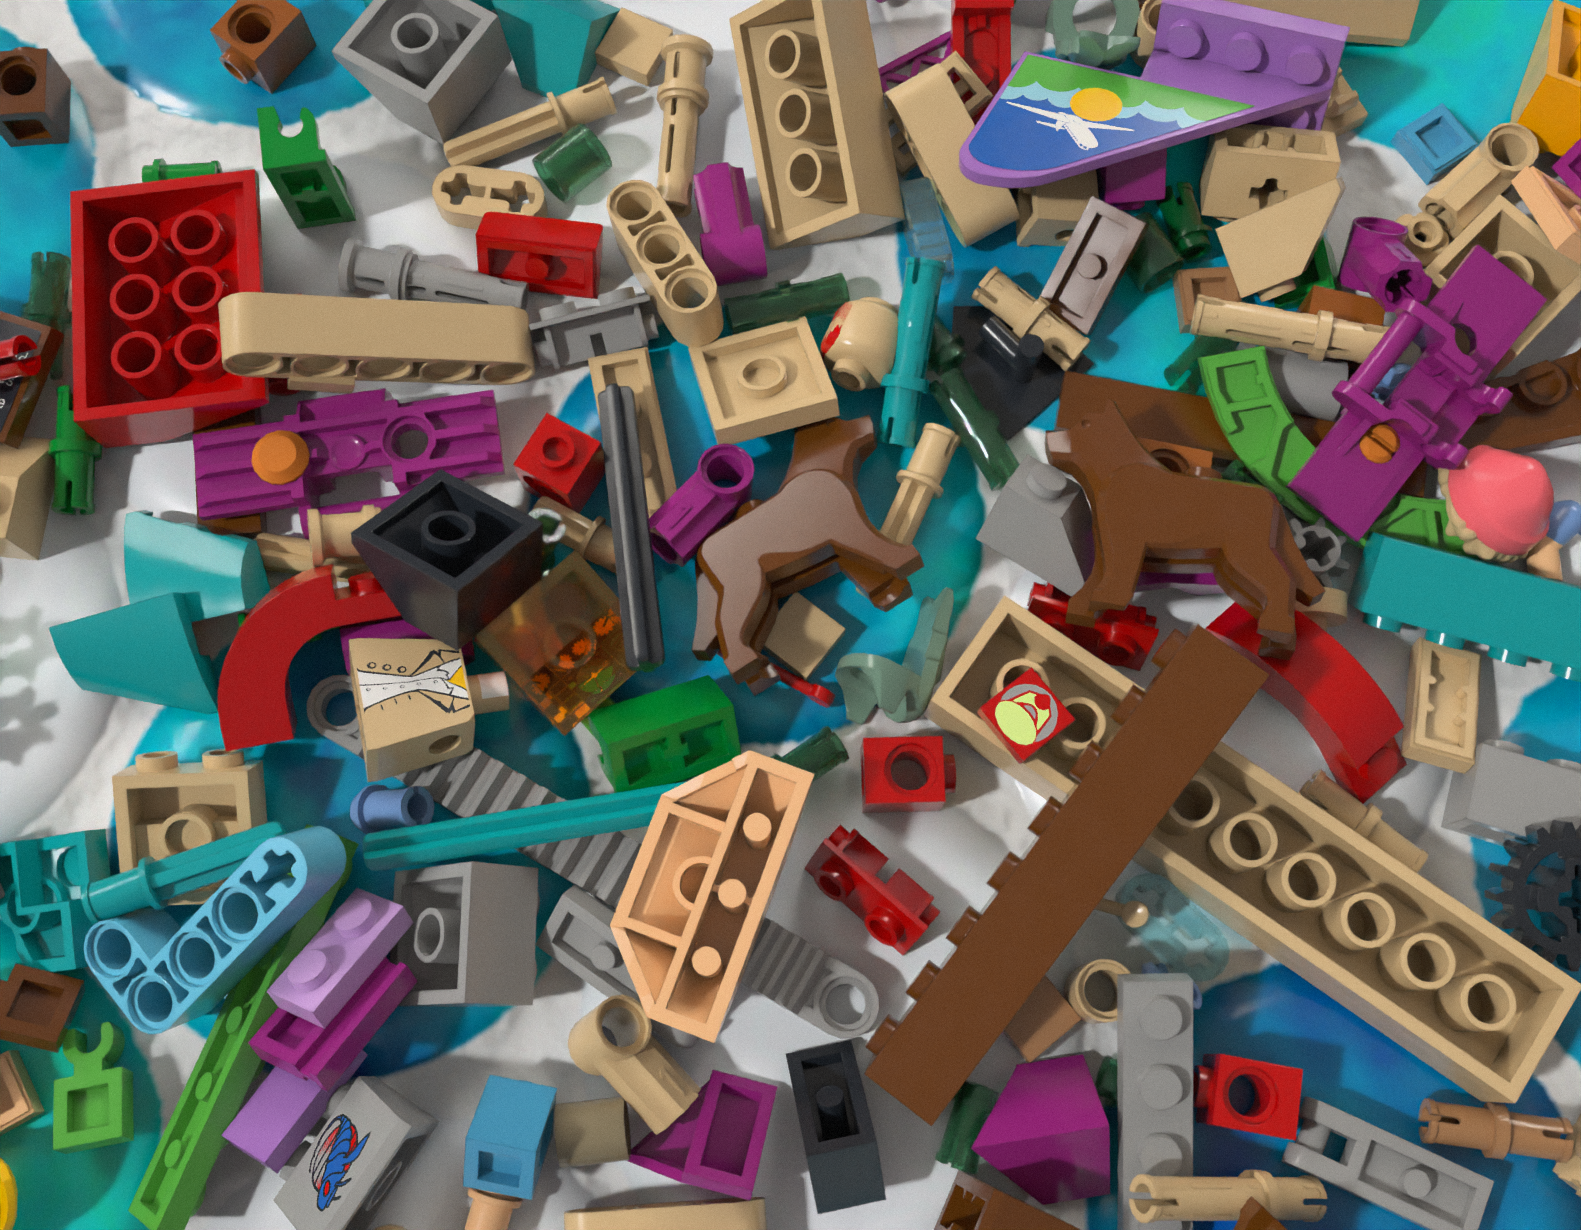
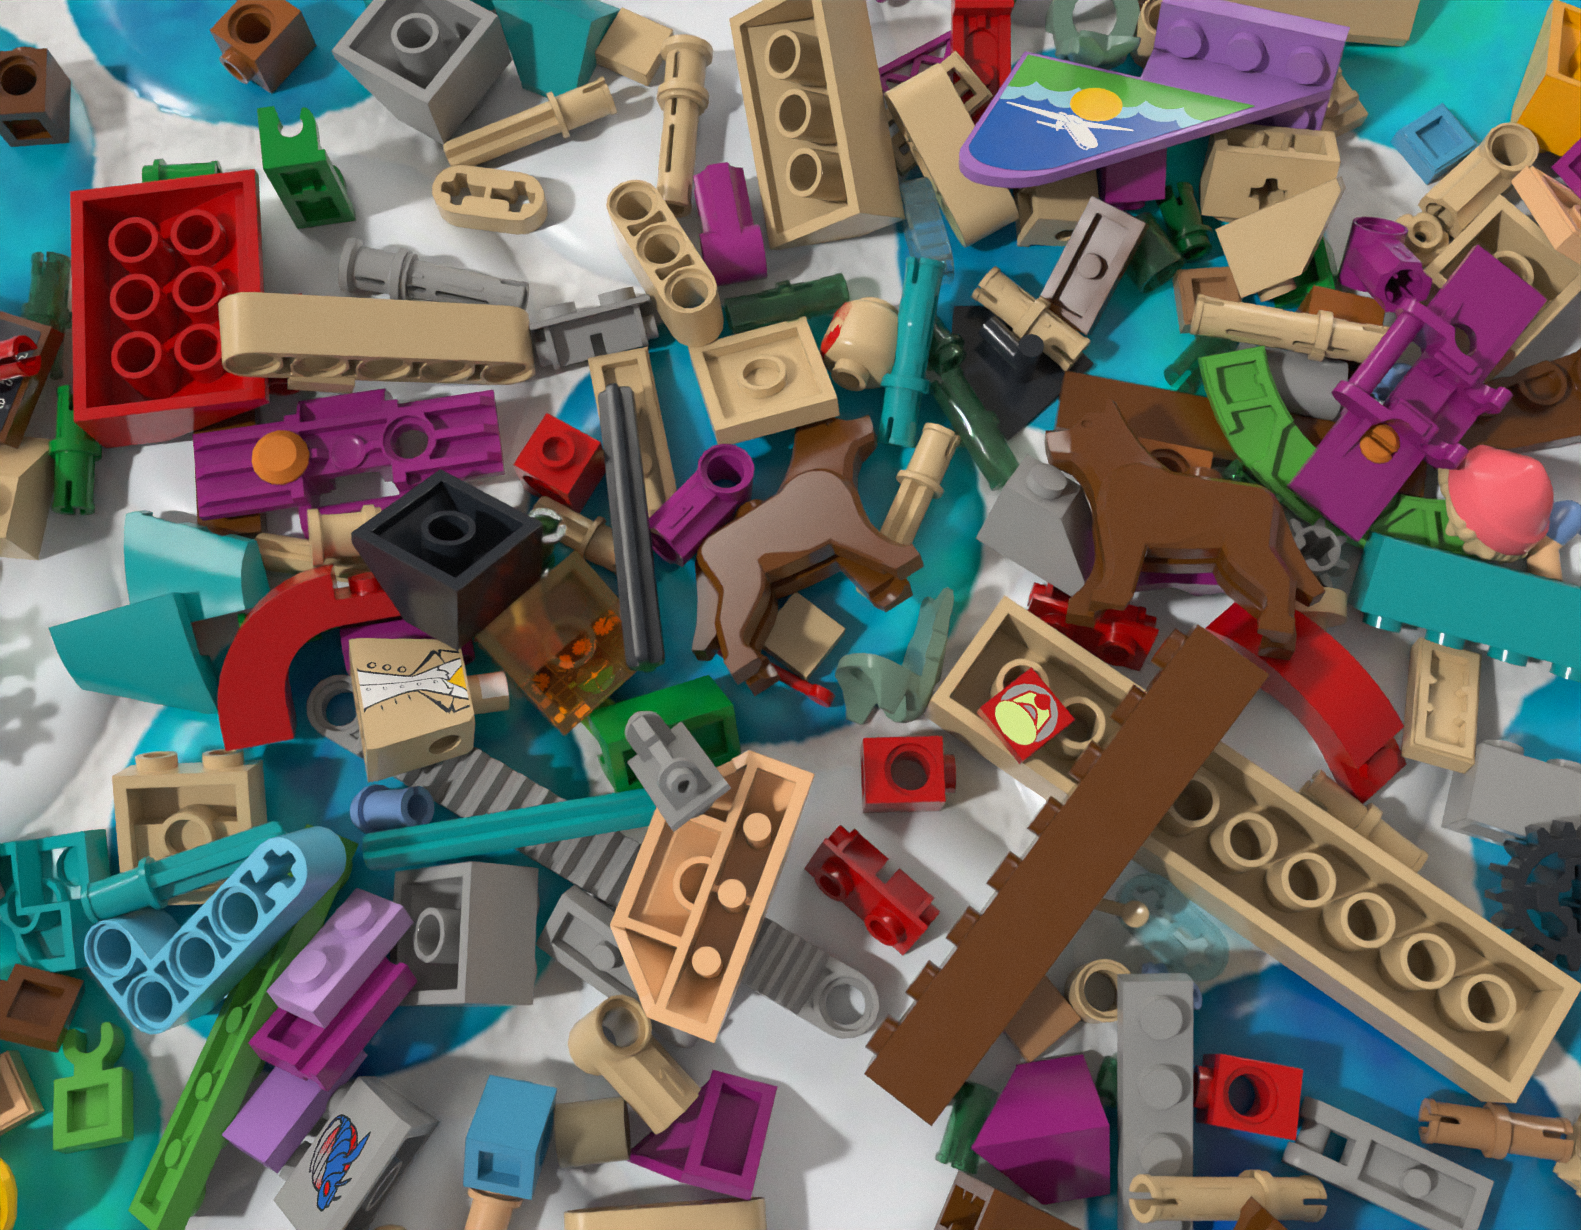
(543, 251): red slope -> none
(572, 162): clear green beam -> none
(673, 768): none -> light grey hinge
(817, 754): clear green pin -> none
(836, 1127): black slope -> none

